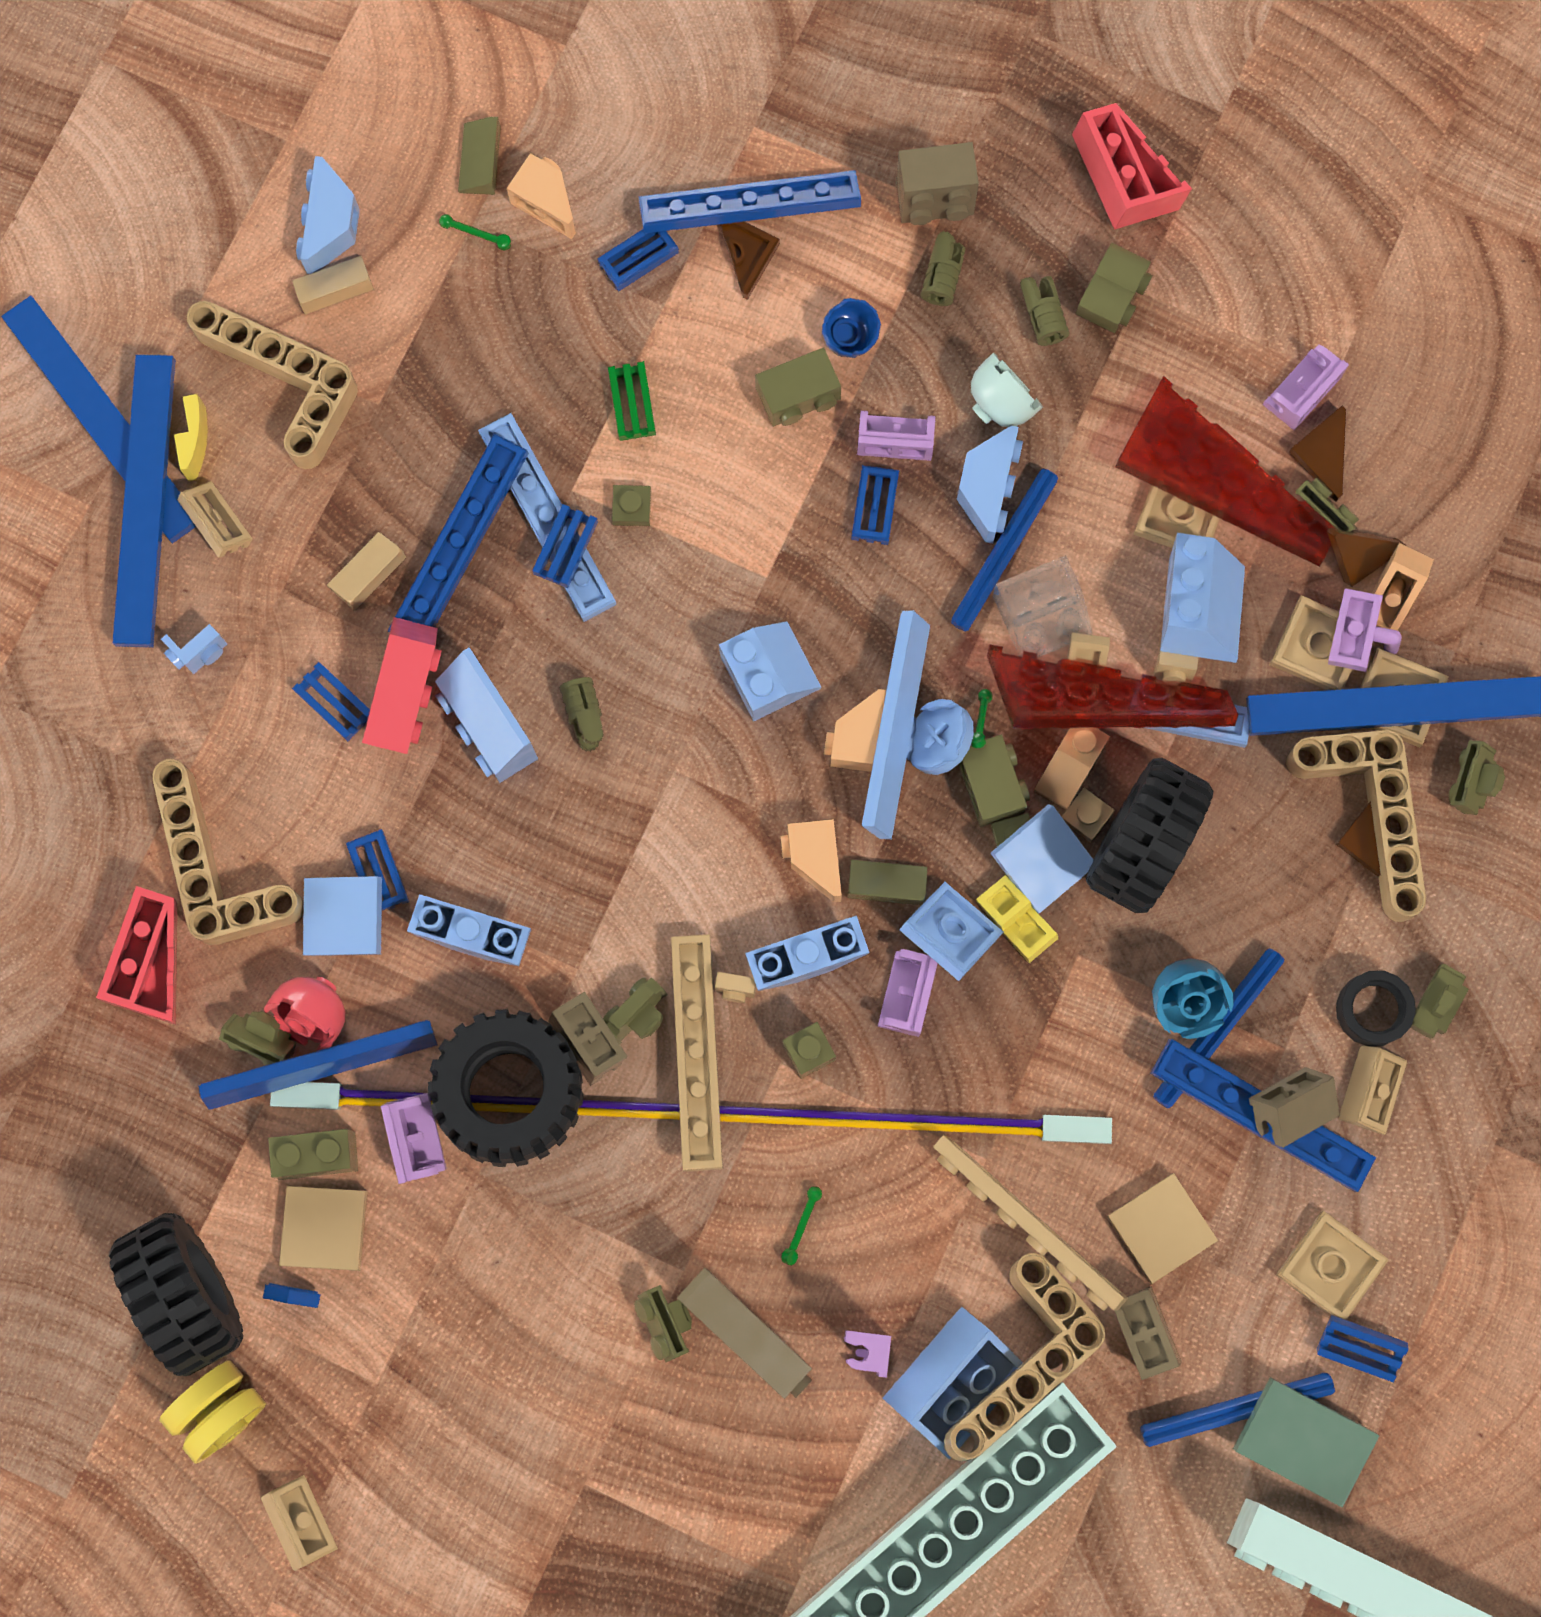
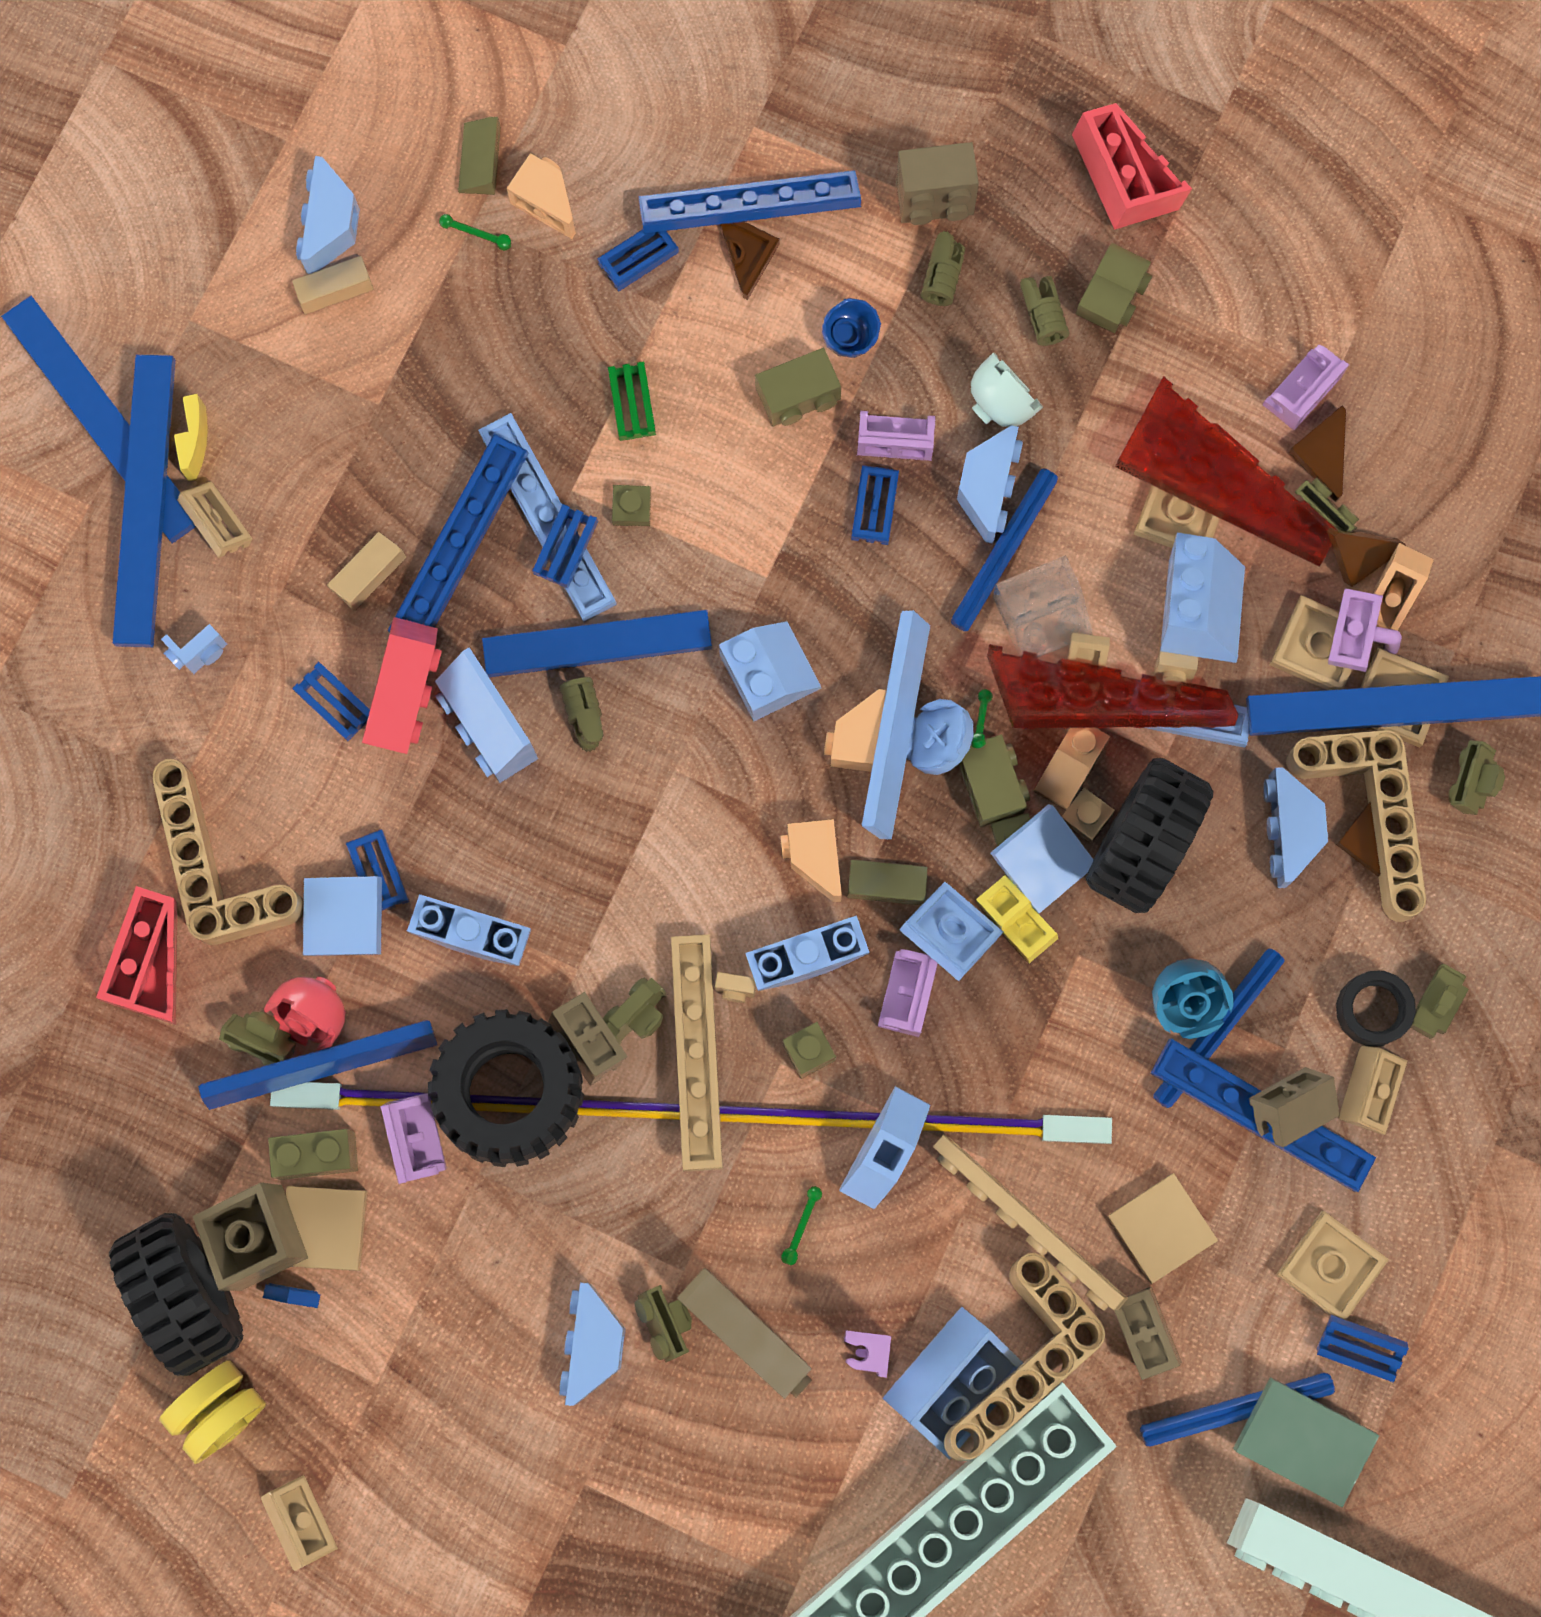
(250, 1237): none -> dark tan brick
(284, 367): tan beam -> none
(593, 1345): none -> light blue slope
(597, 643): none -> blue tile
(886, 1149): none -> light blue slope
(1295, 826): none -> light blue slope

